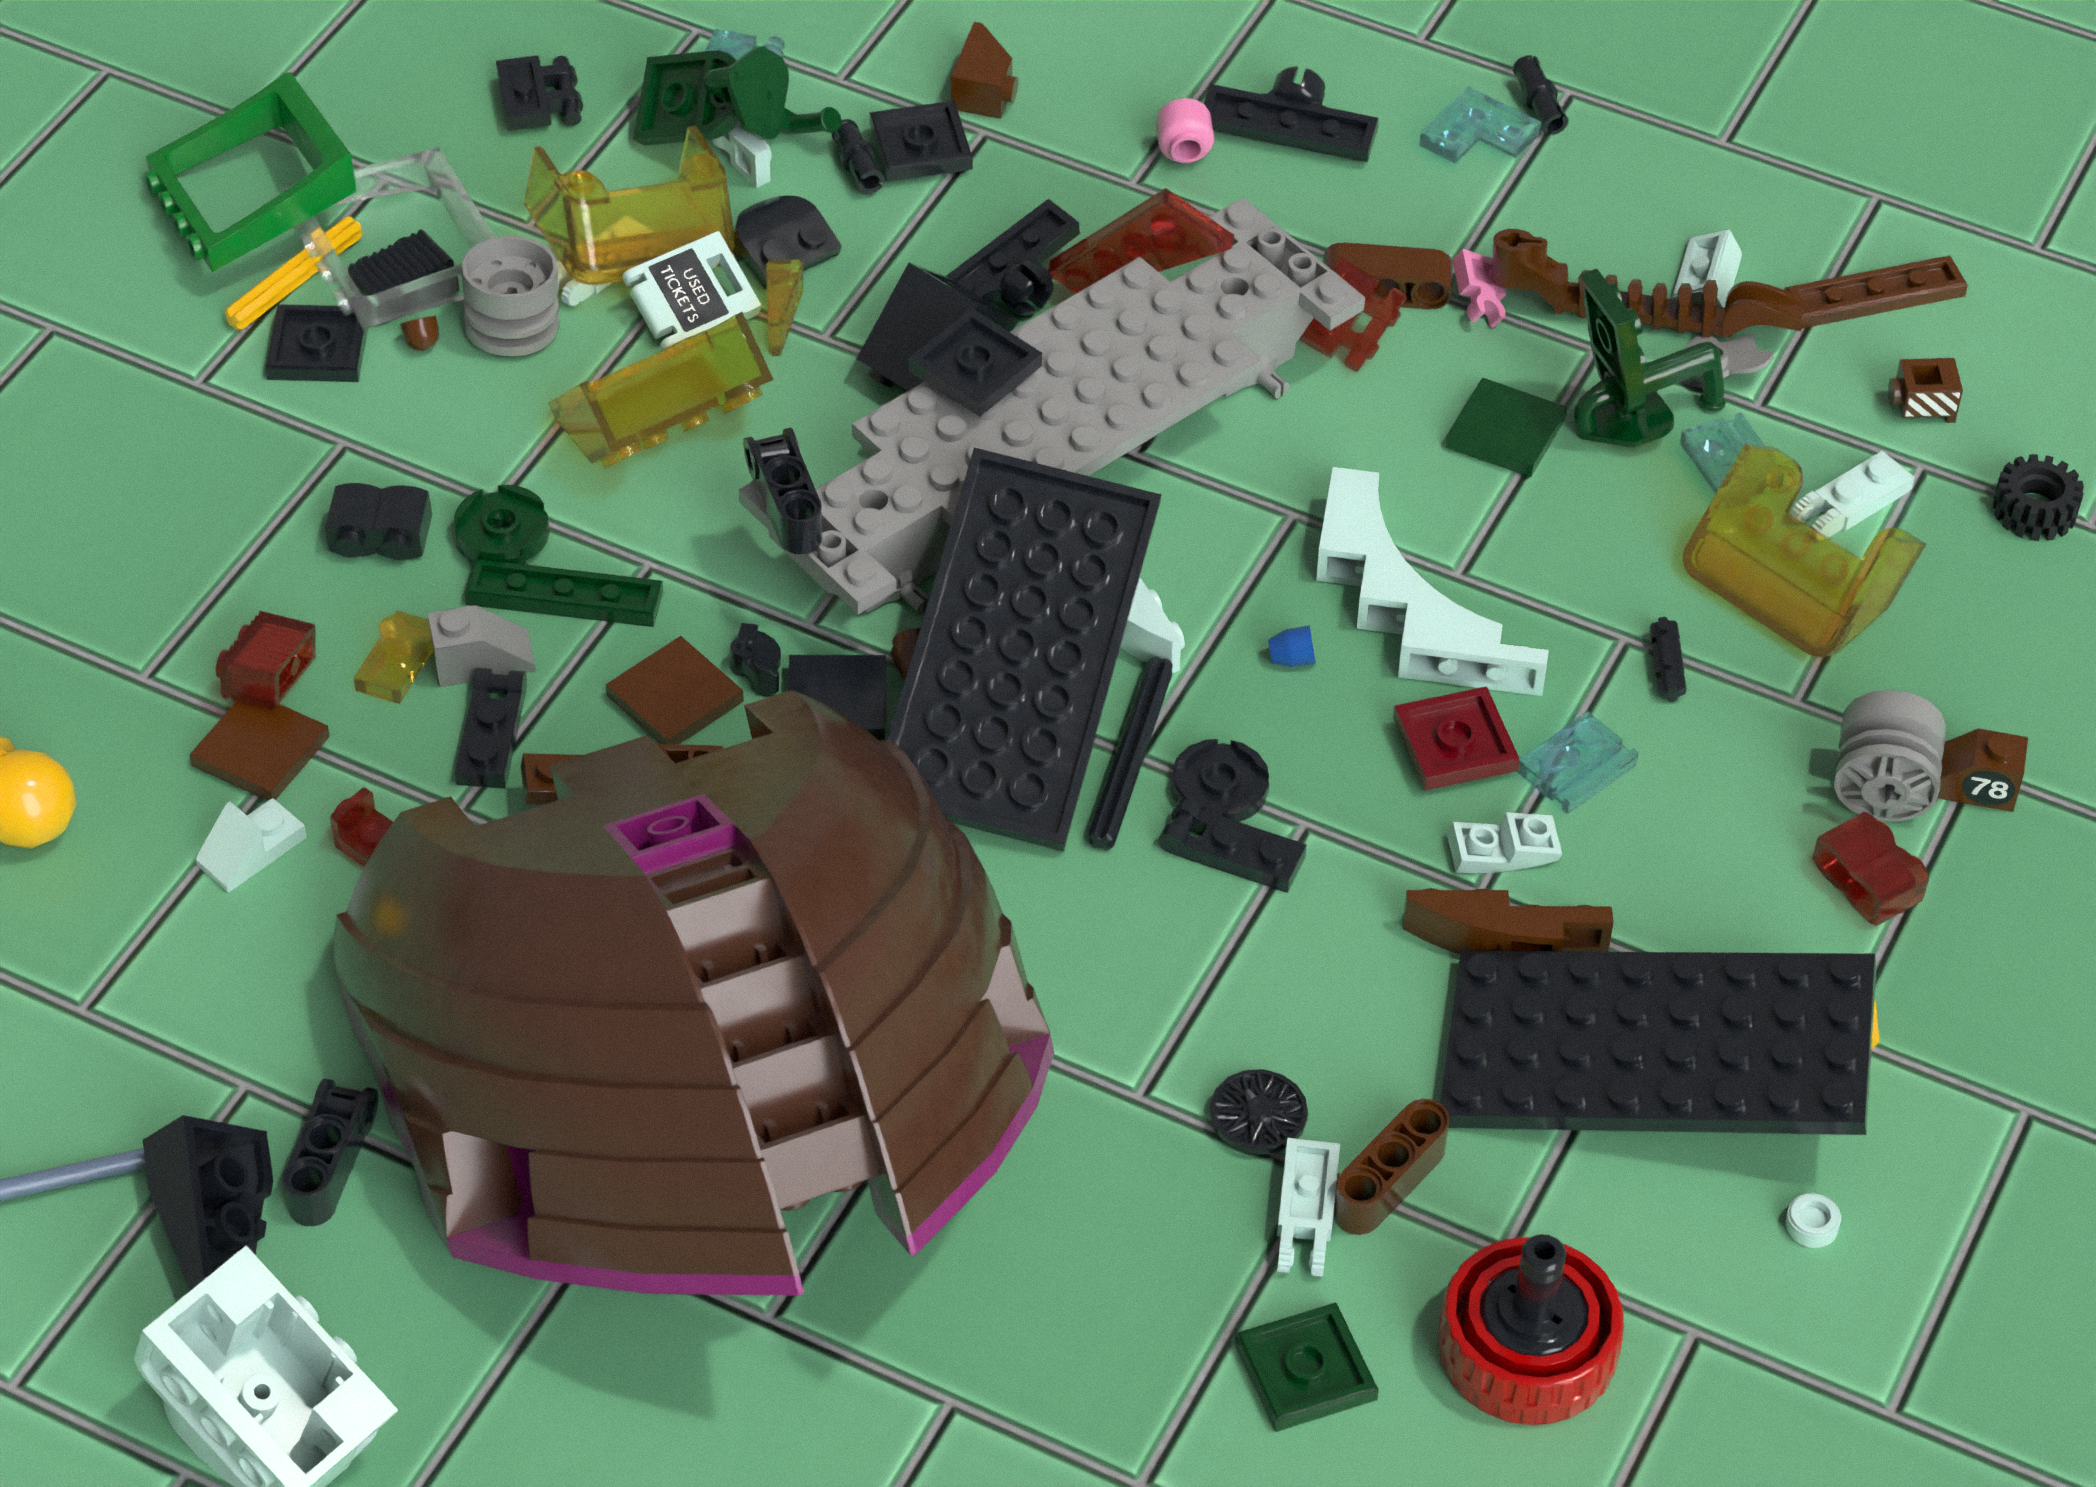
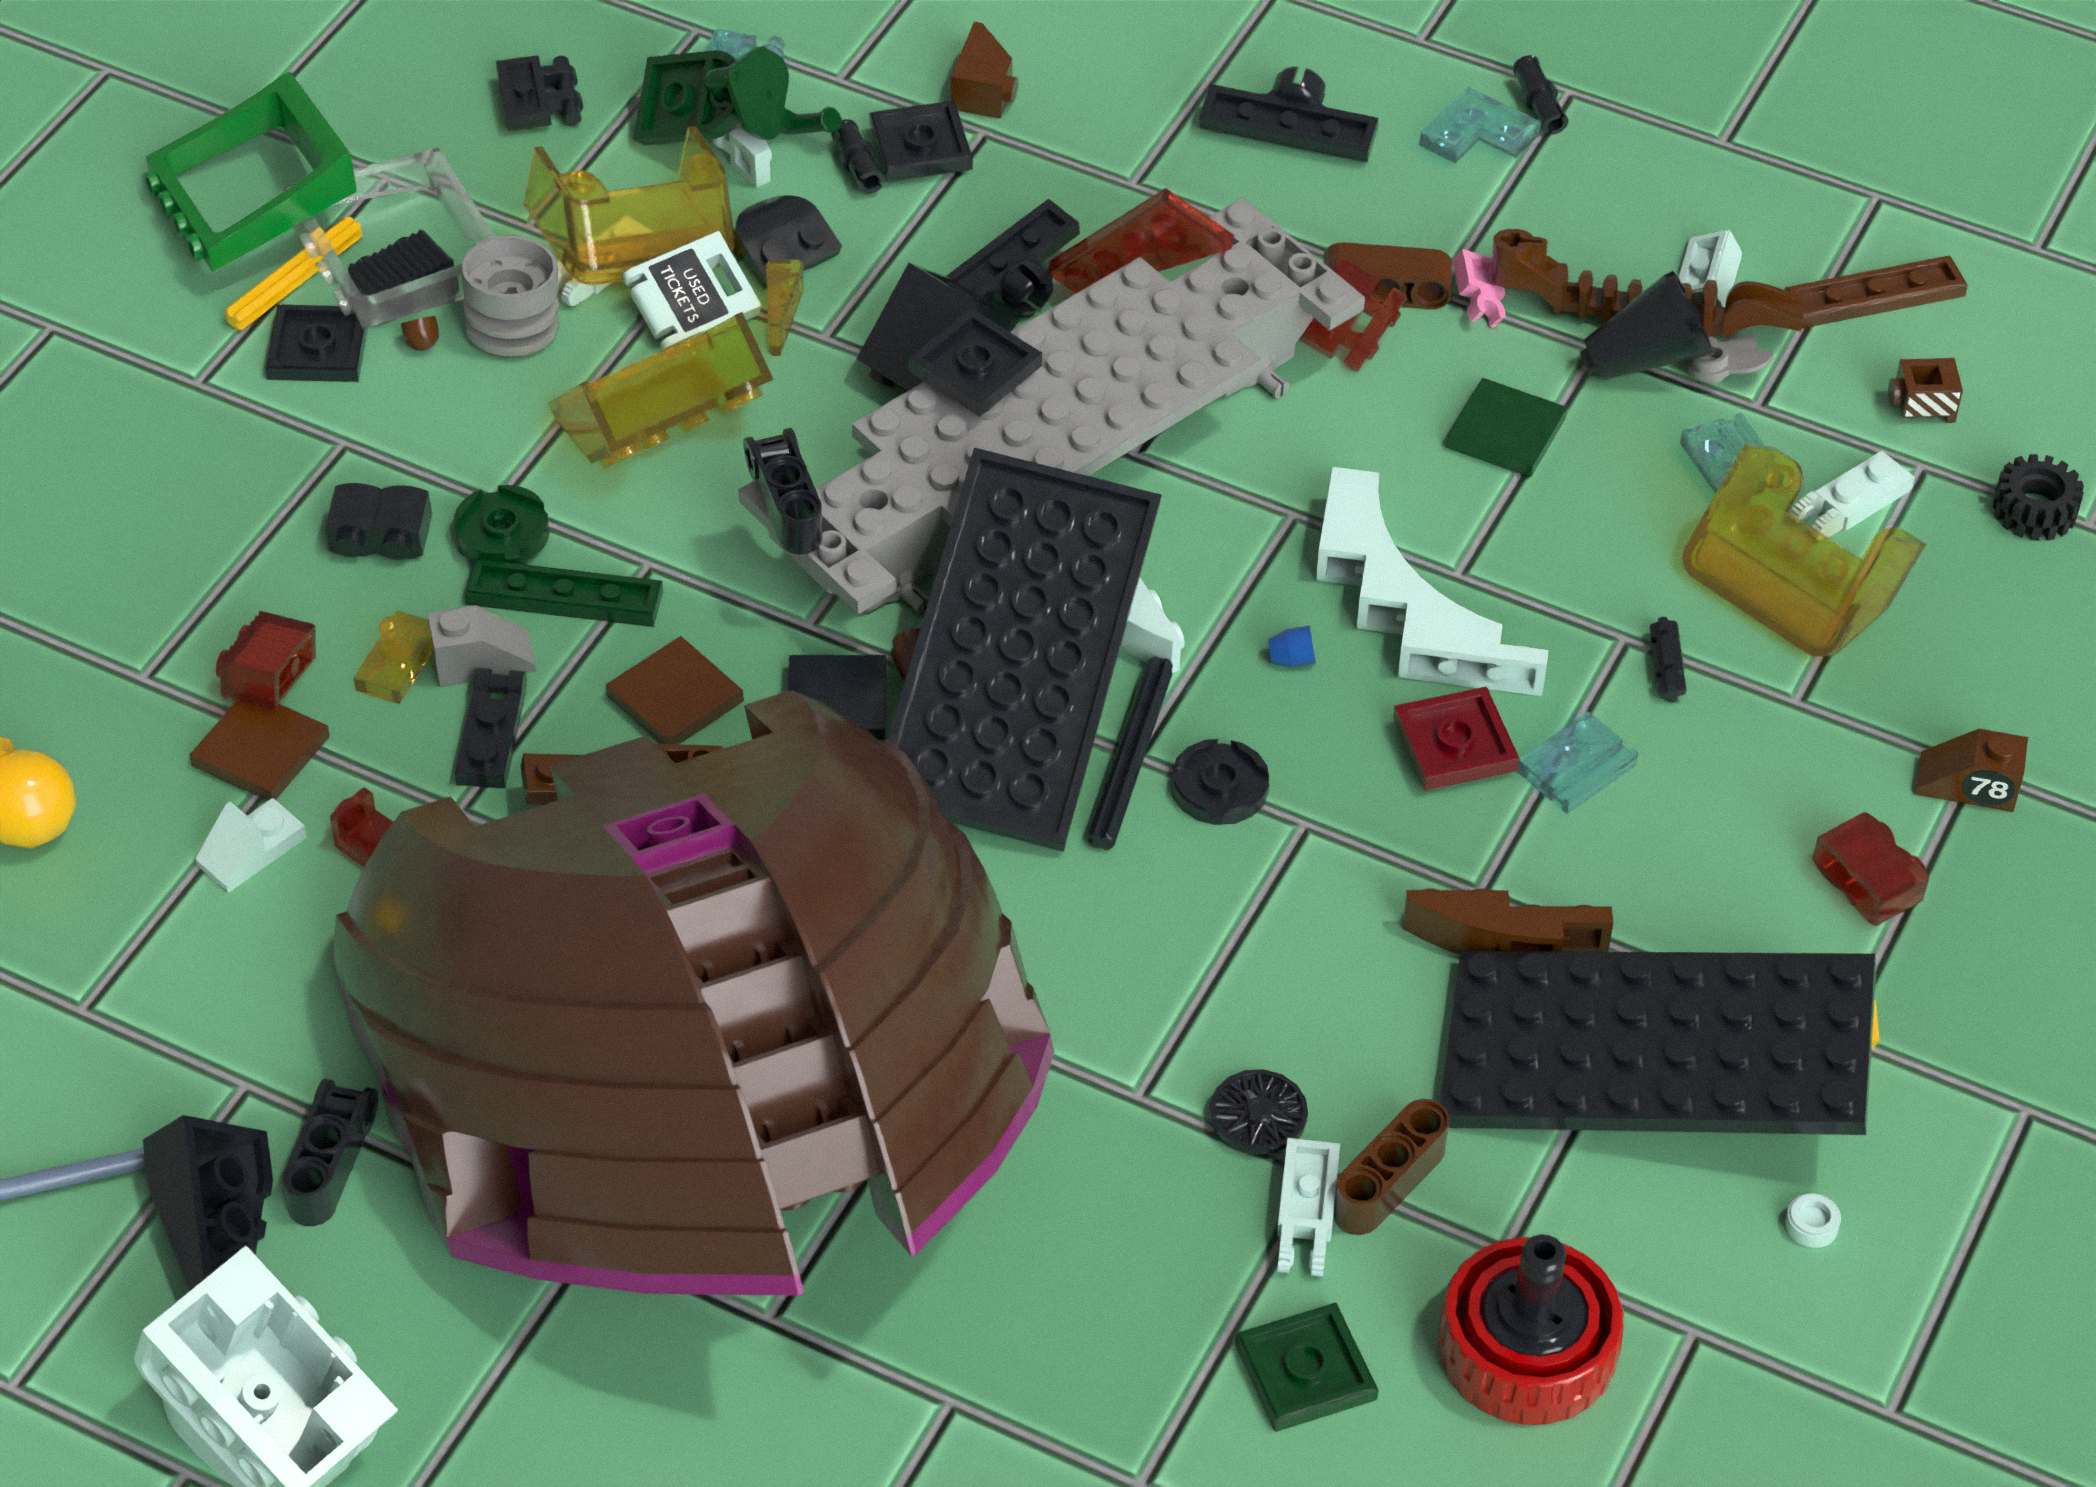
(757, 658): black piece -> none
(1184, 130): bright pink head -> none
(1232, 846): black plate -> none
(1513, 845): light aqua slope -> none
(1626, 403): dark green plate -> none
(1648, 333): none -> black cone
(1890, 755): light grey wheel -> none

